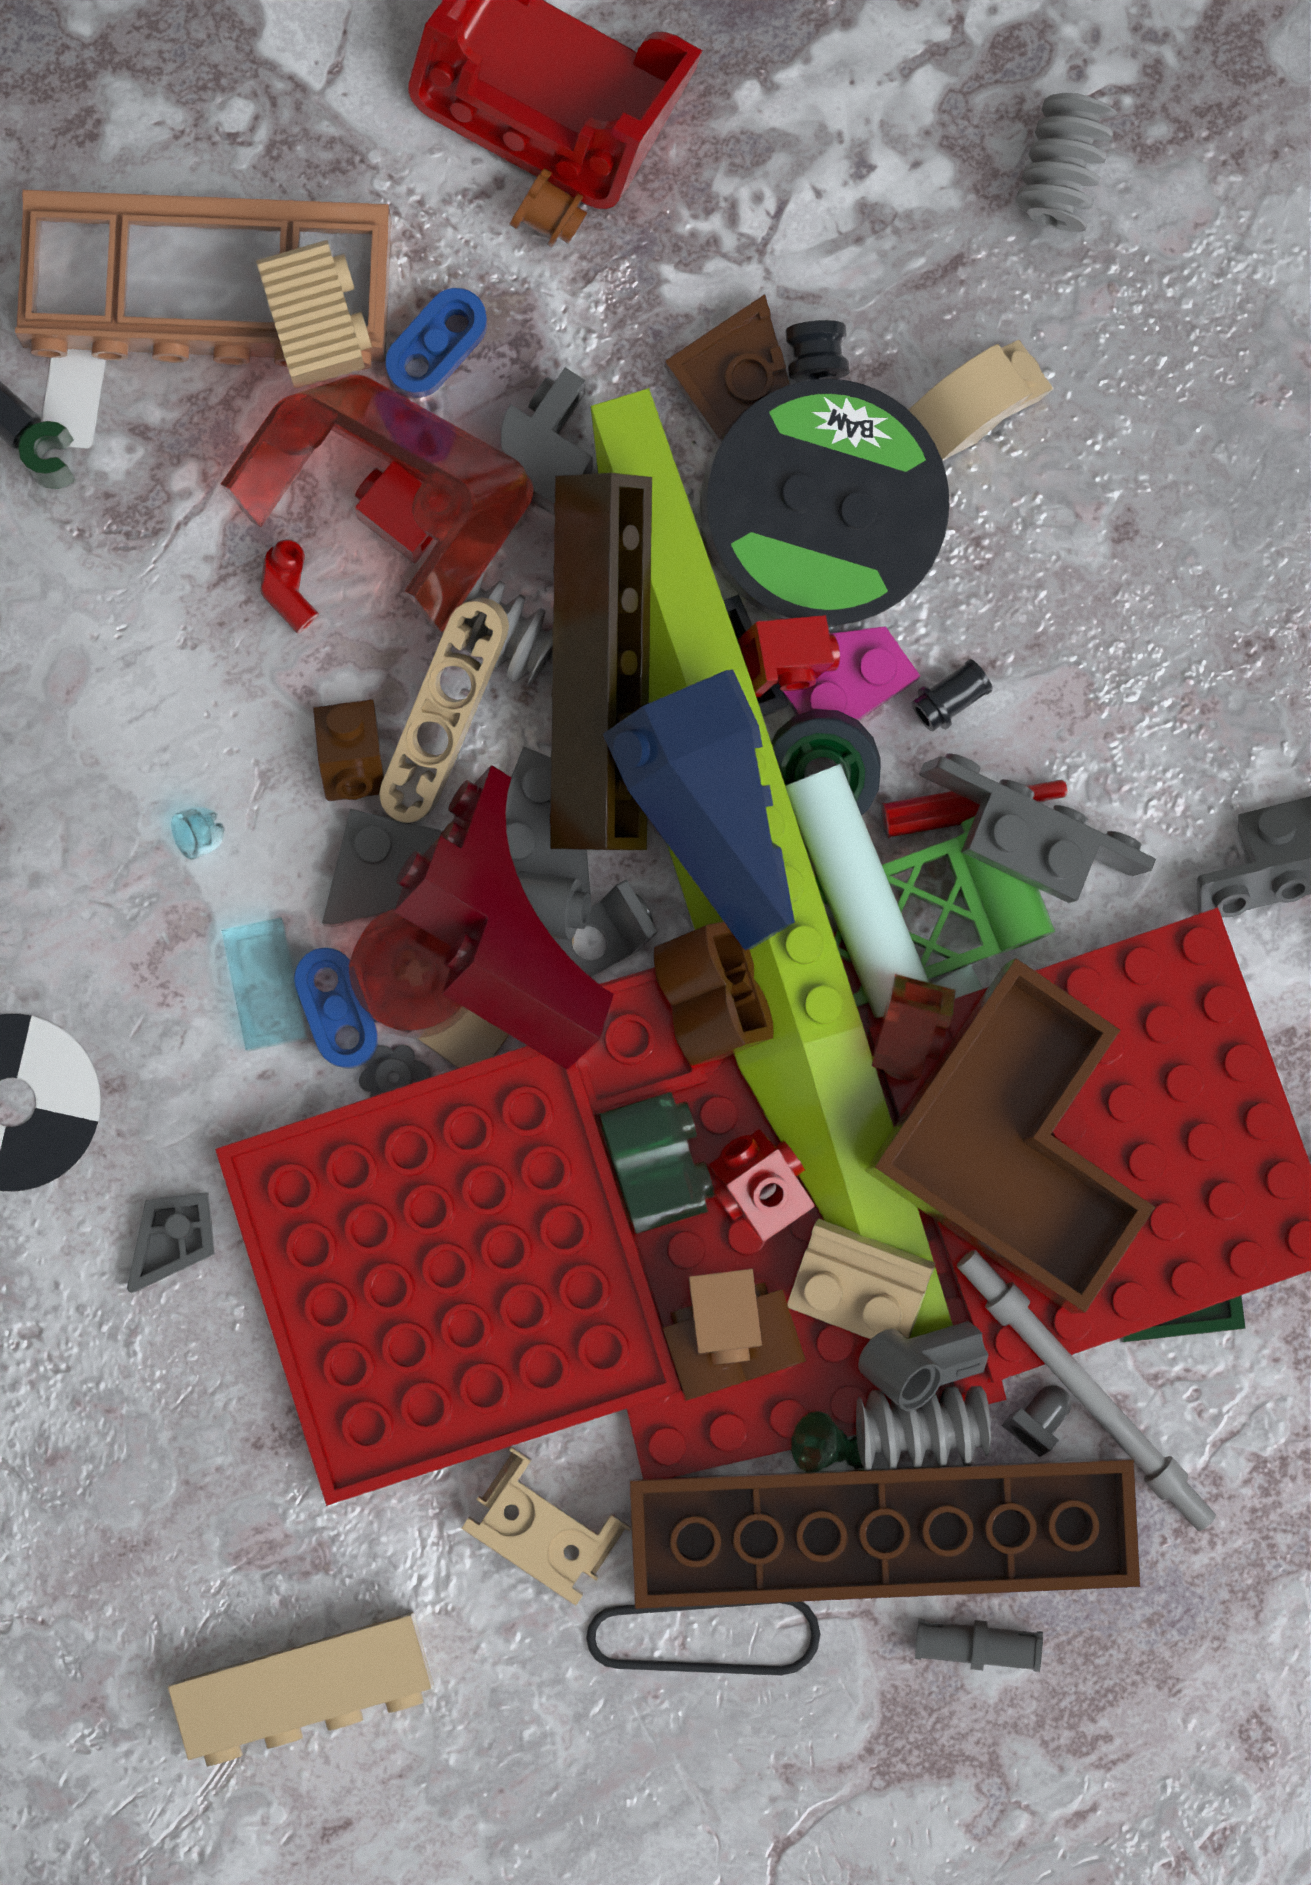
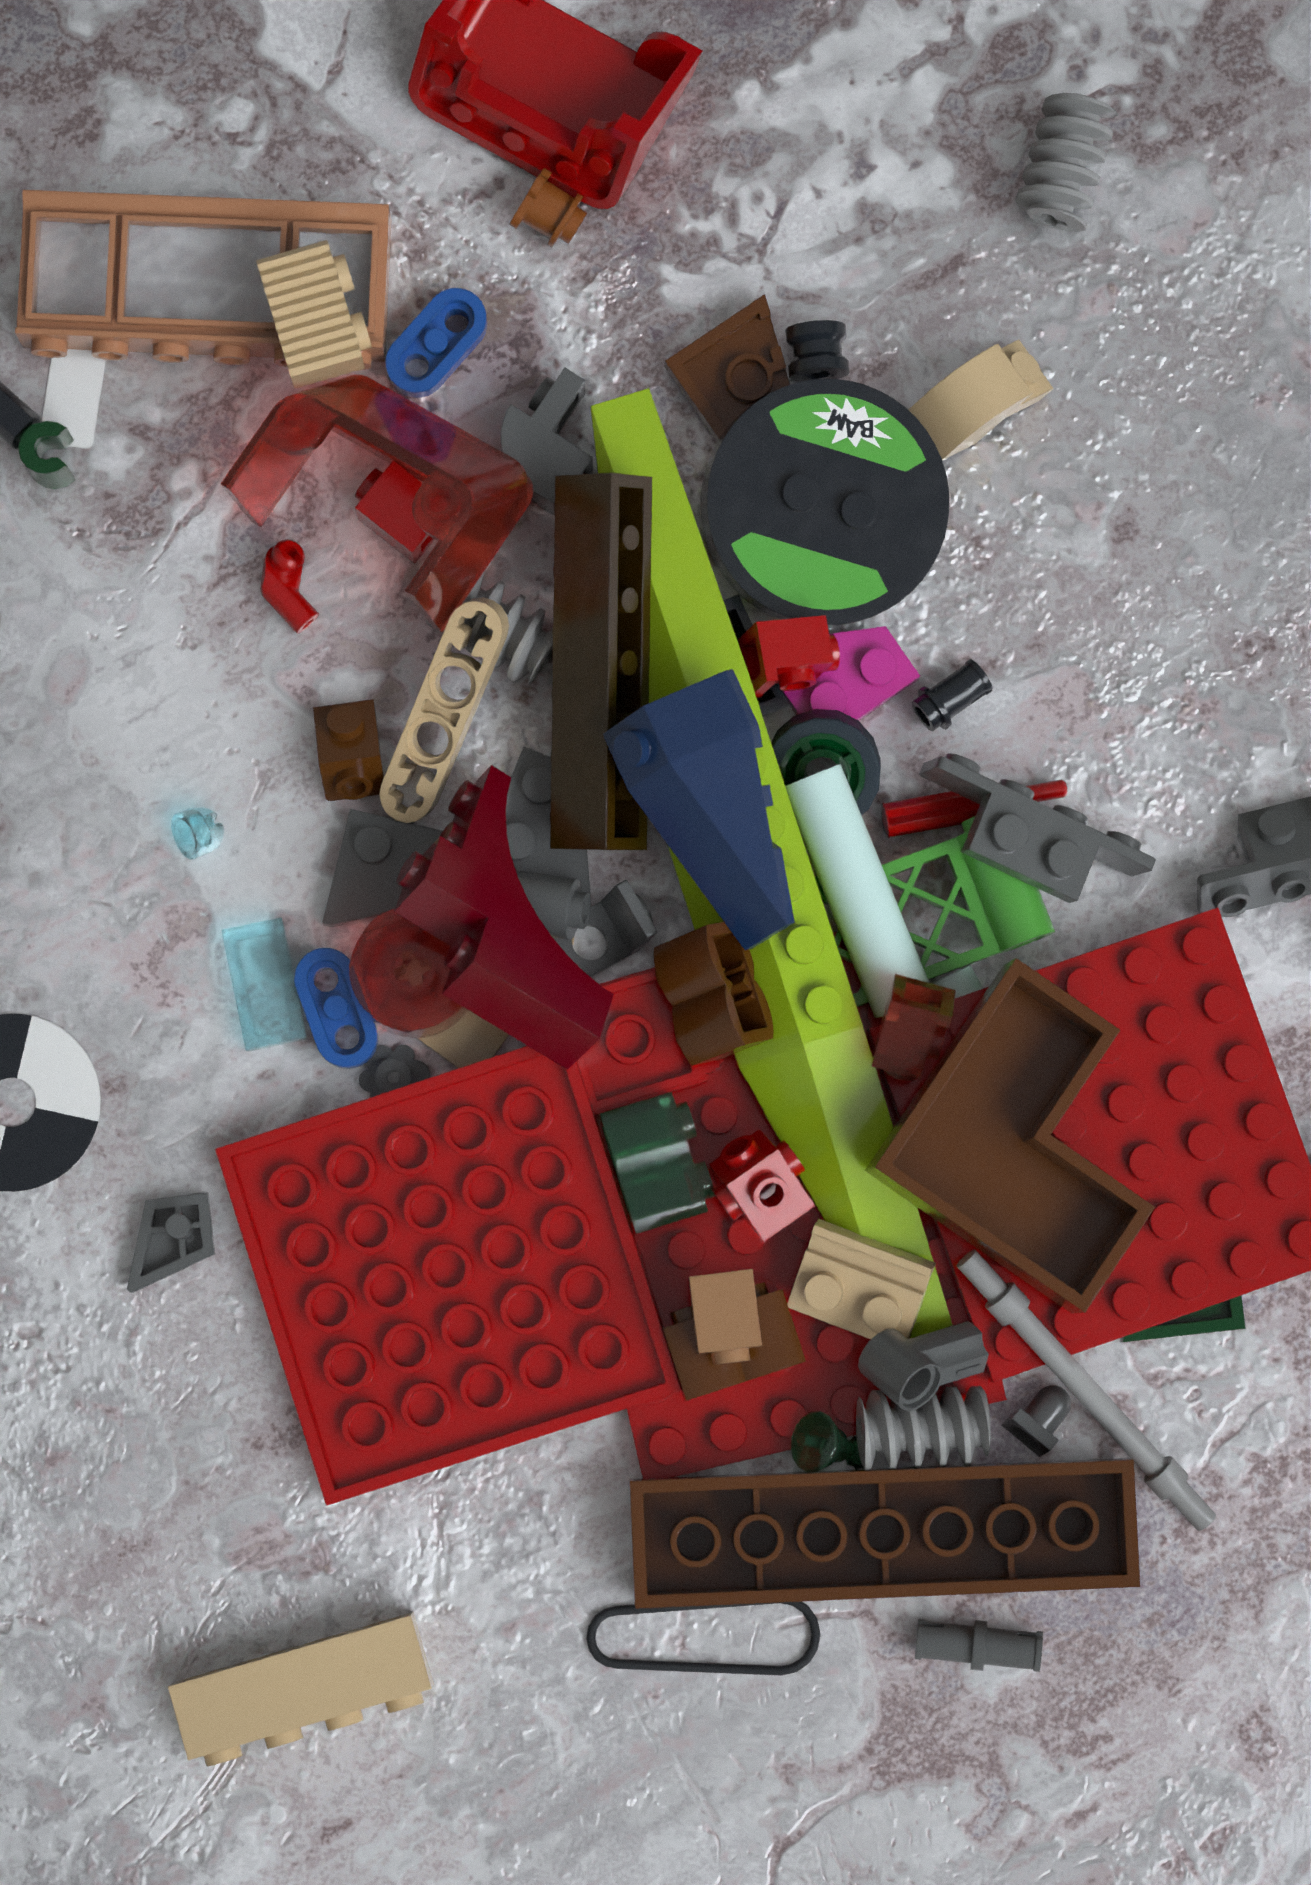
(541, 1532): tan piece -> none

